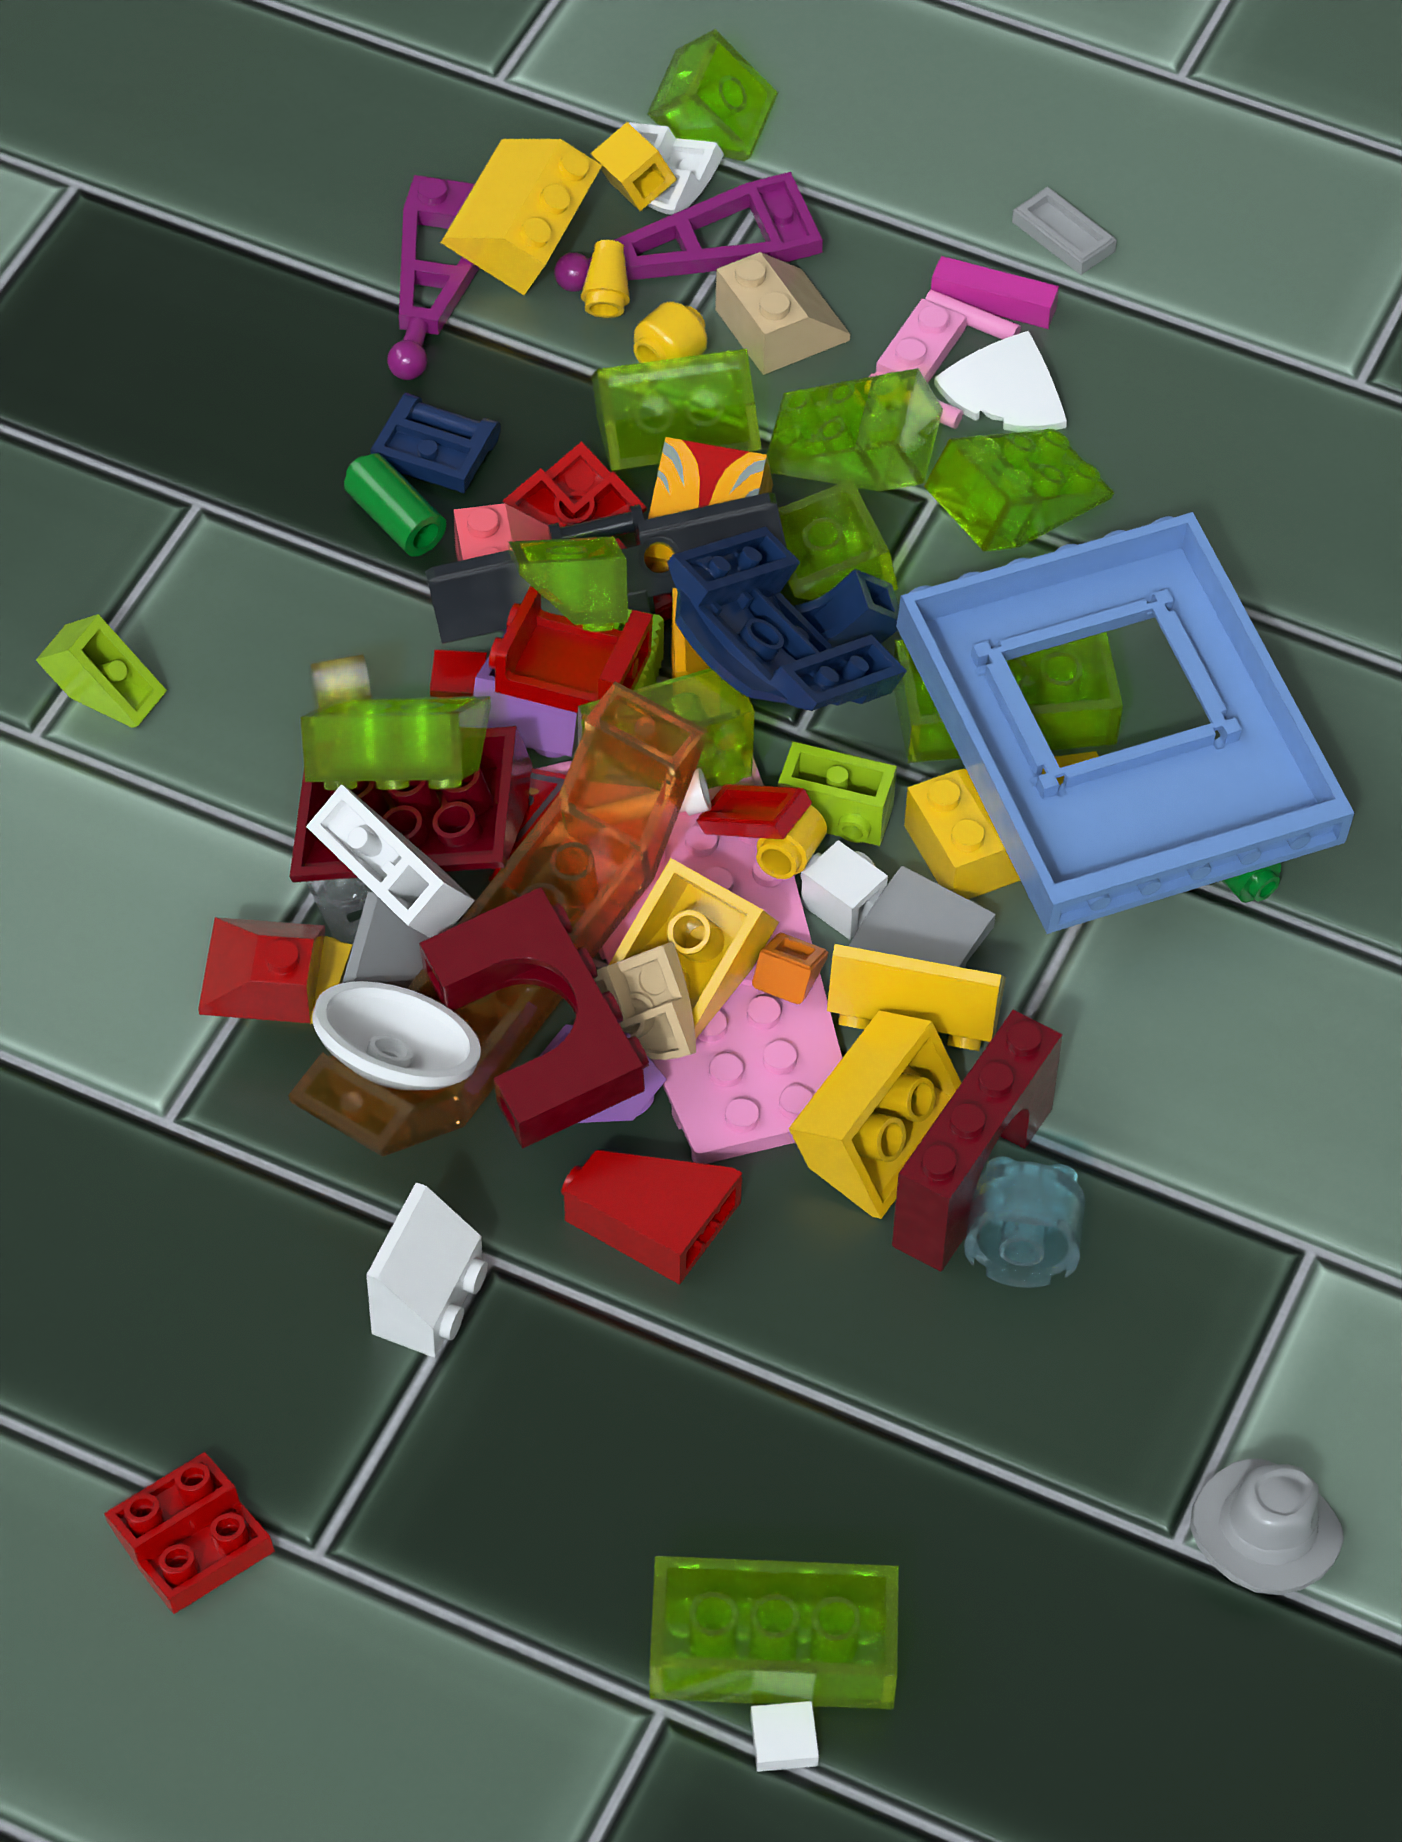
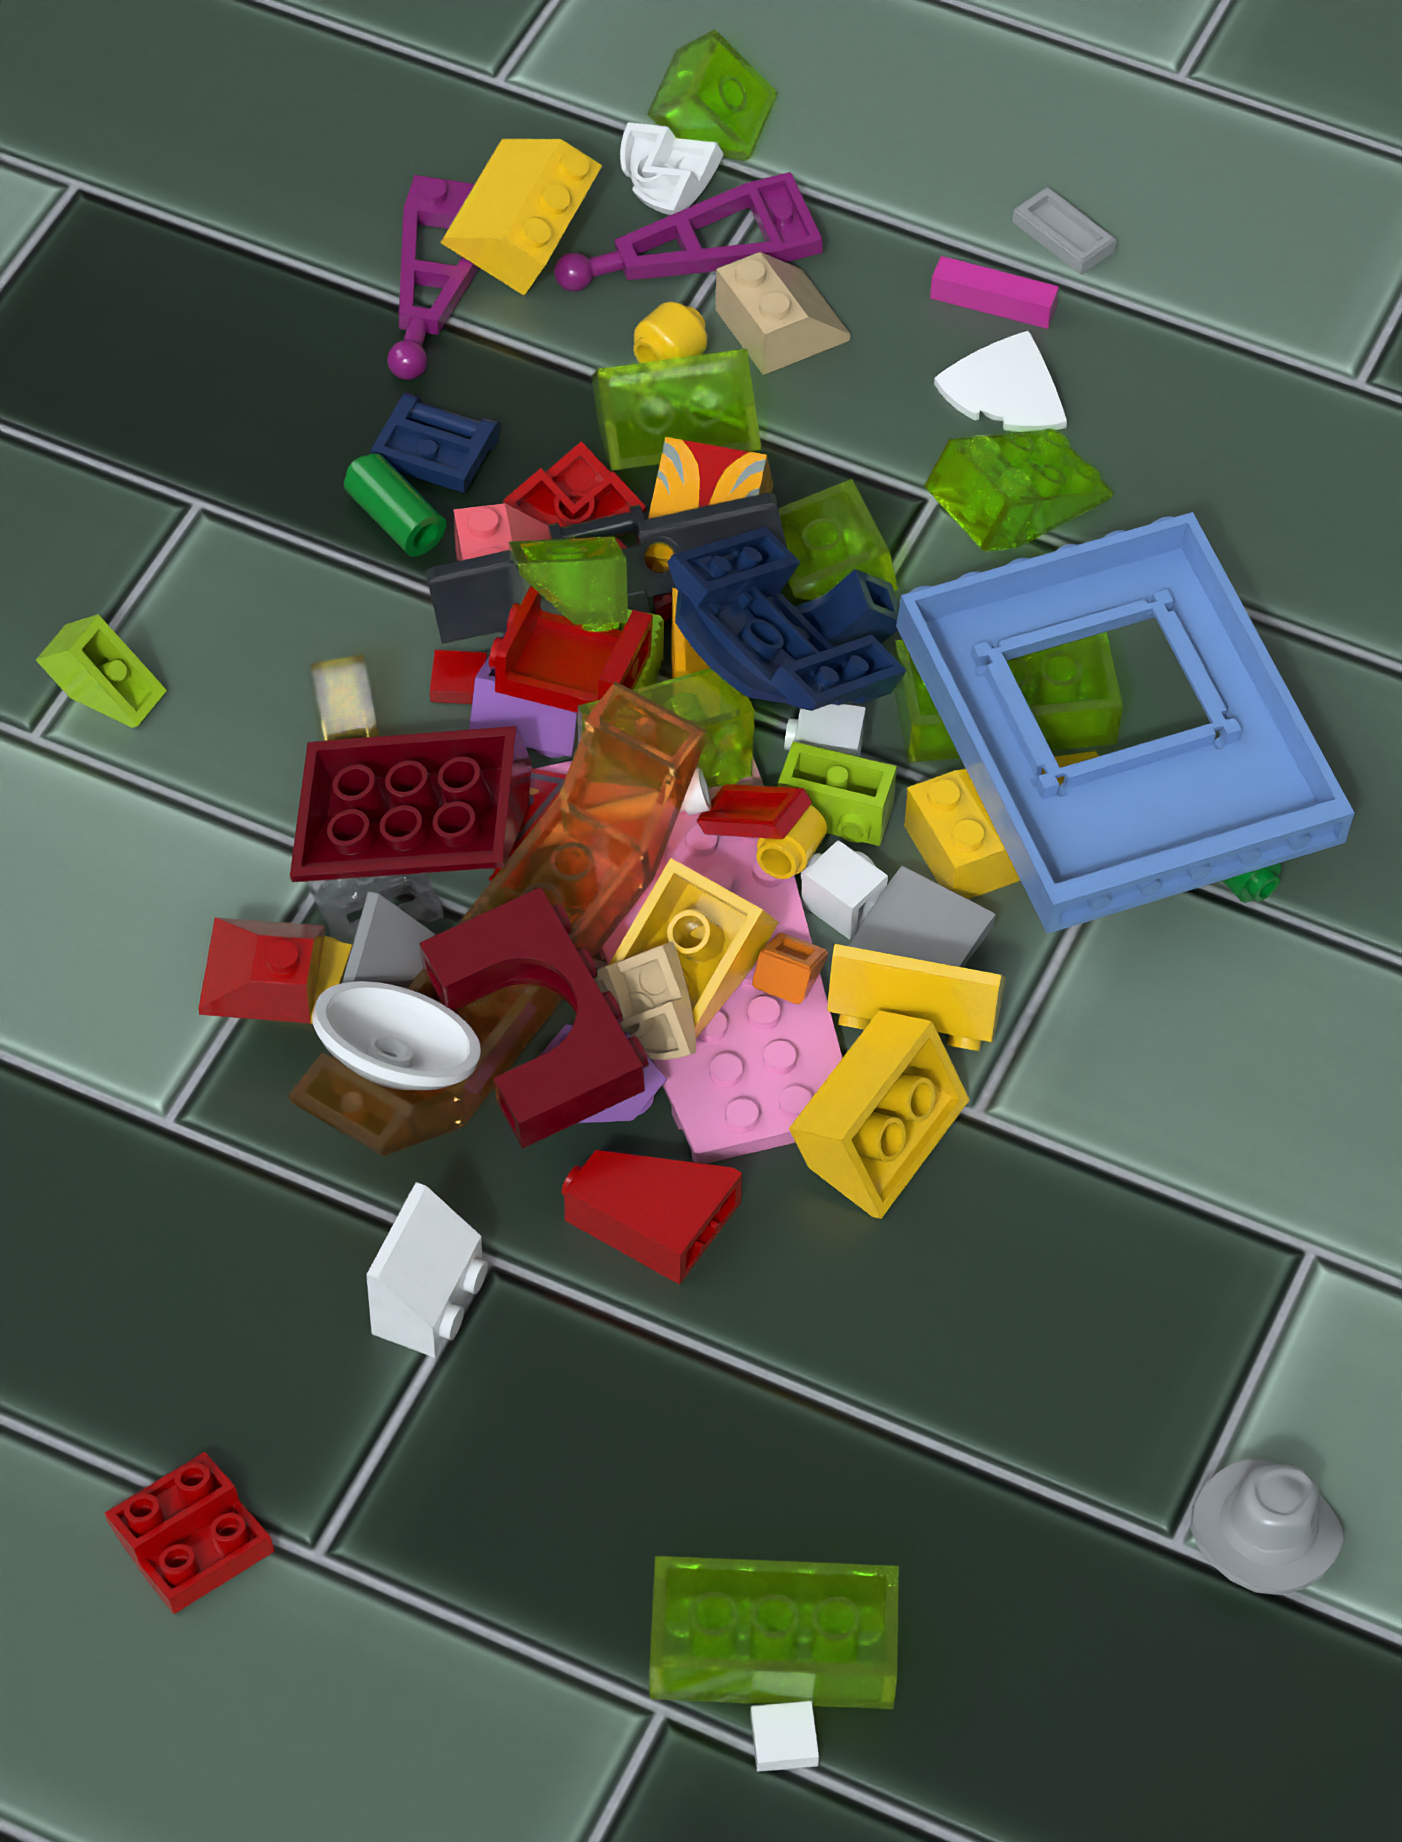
(390, 864): white slope -> none
(395, 741): clear neon green slope -> none
(606, 281): yellow cone -> none
(633, 166): yellow brick -> none
(829, 728): none -> white brick
(858, 430): clear neon green slope -> none
(932, 334): bright pink plate -> none
(1002, 1097): dark red arch -> none
(1025, 1222): clear light blue brick -> none

